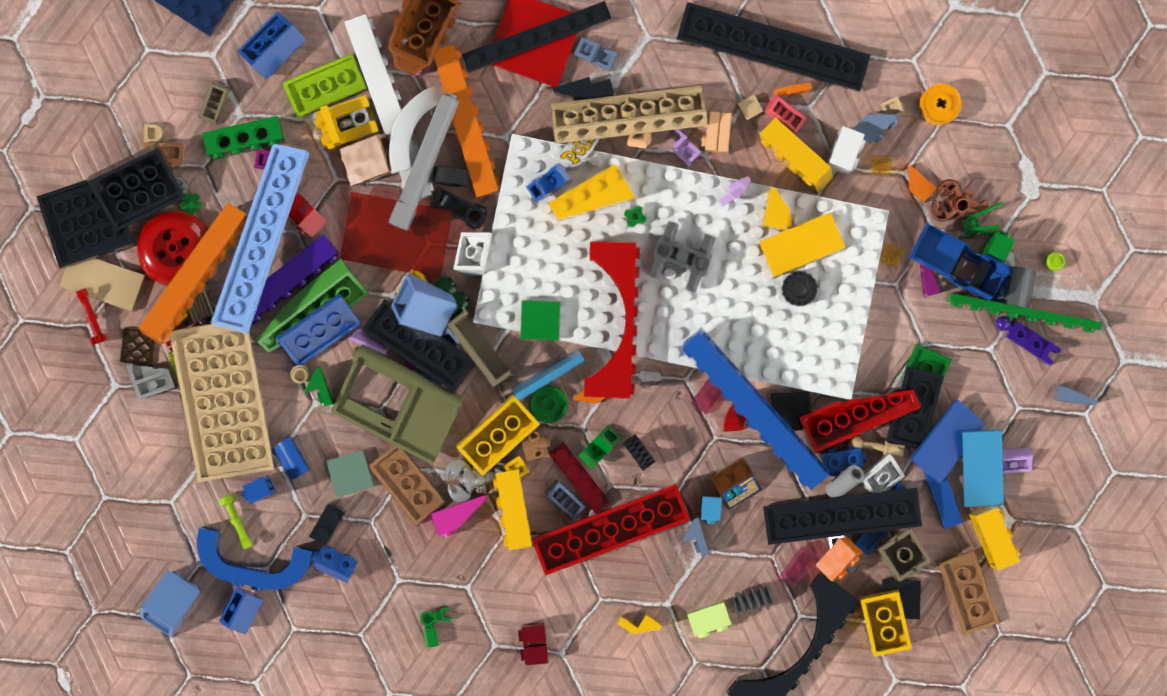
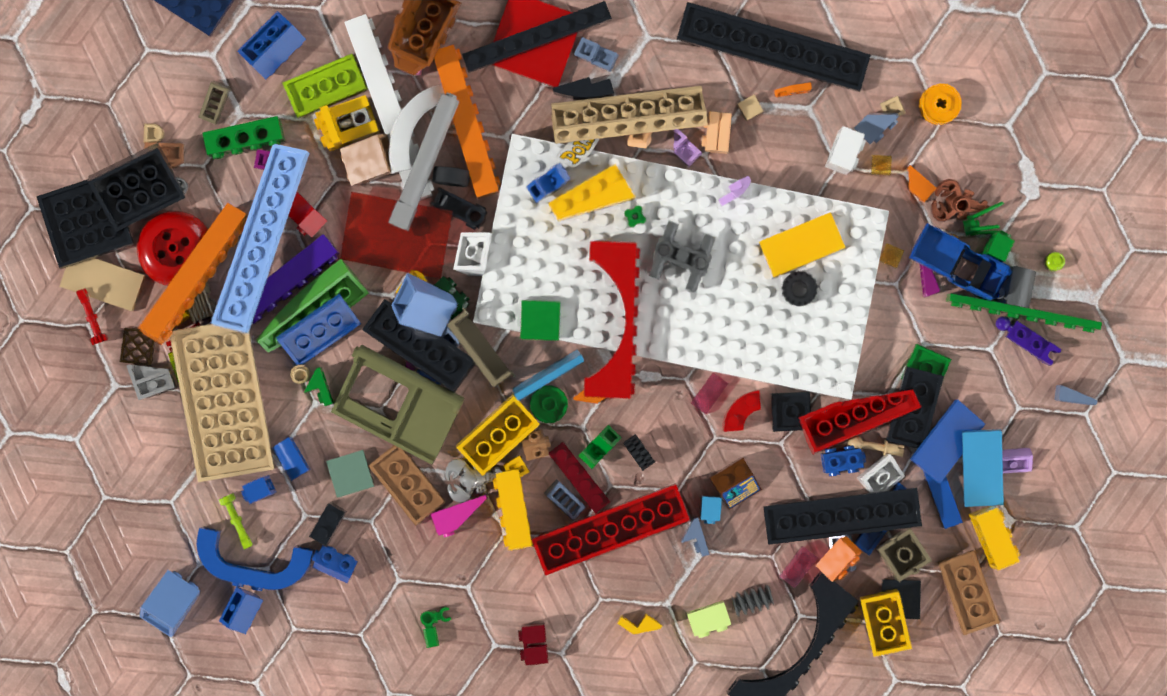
(191, 203): green plant -> none
(362, 338): lavender slope -> none
(755, 408): blue brick -> none
(776, 212): yellow slope -> none
(788, 108): coral slope -> none
(796, 155): yellow wedge -> none
(845, 481): light grey brick -> none

